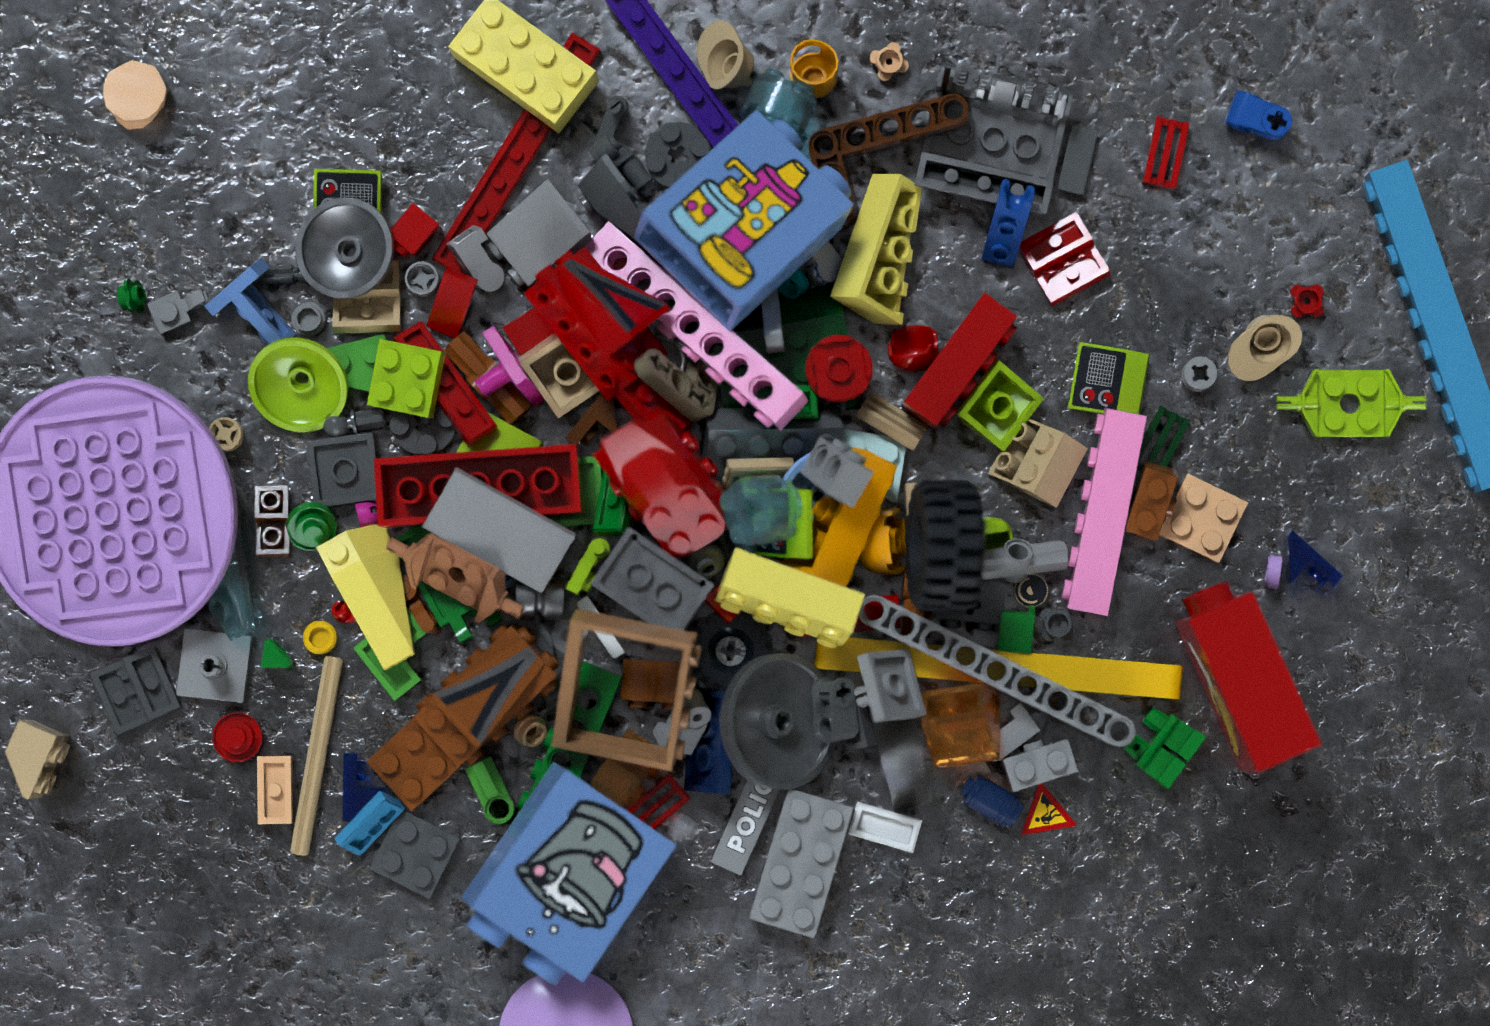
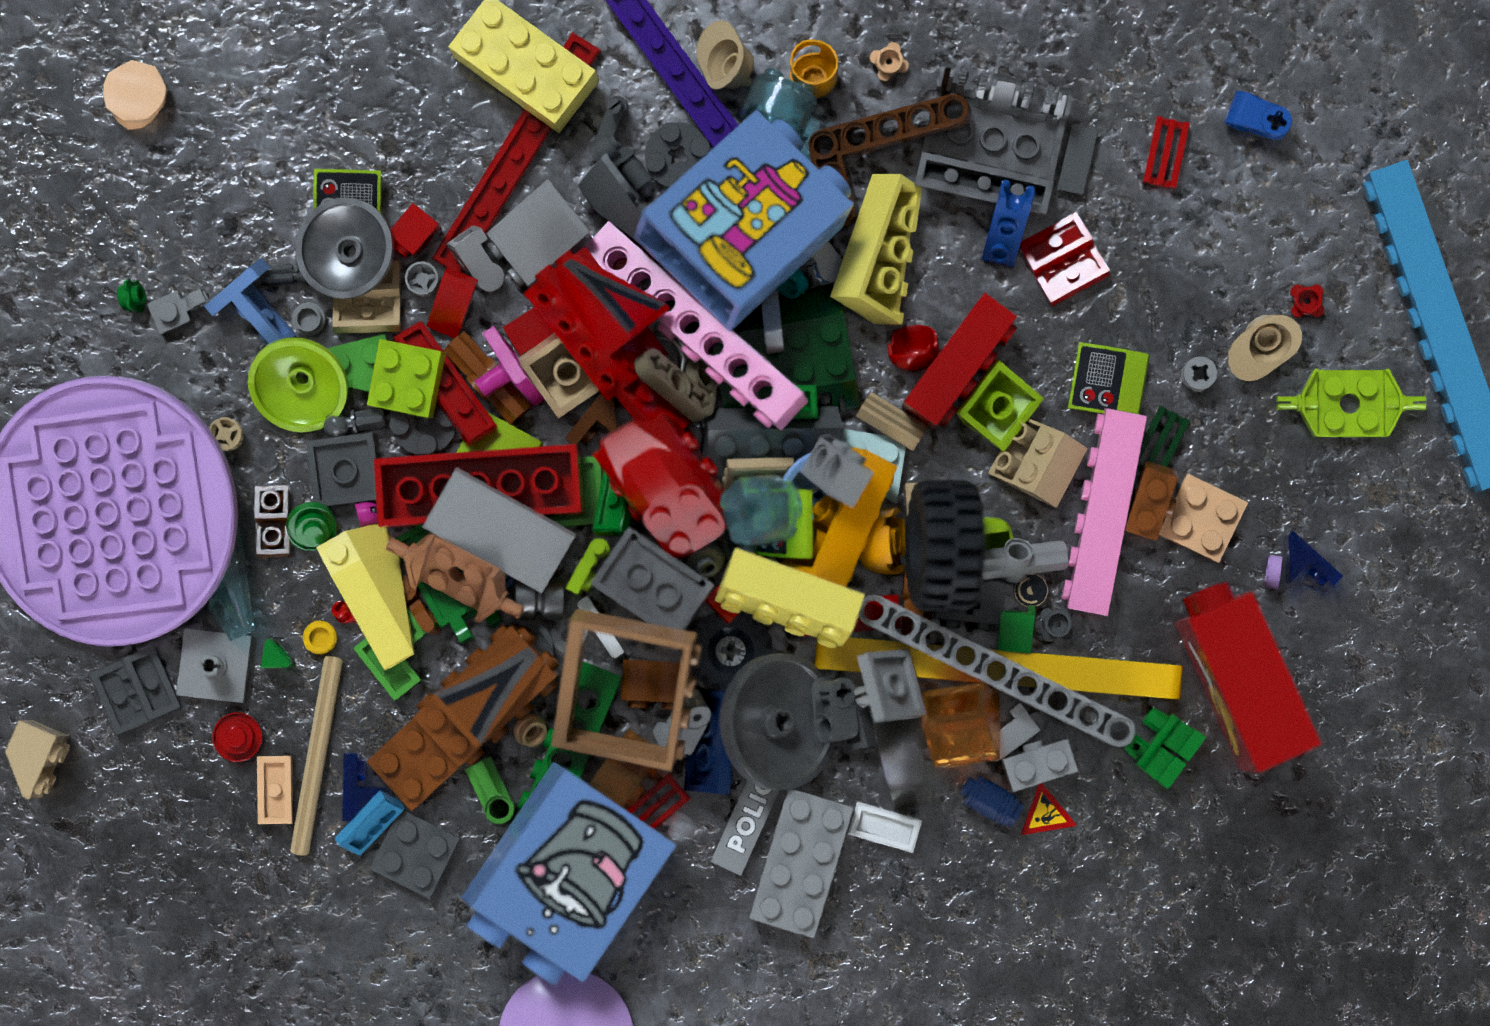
(838, 368): red tile -> none

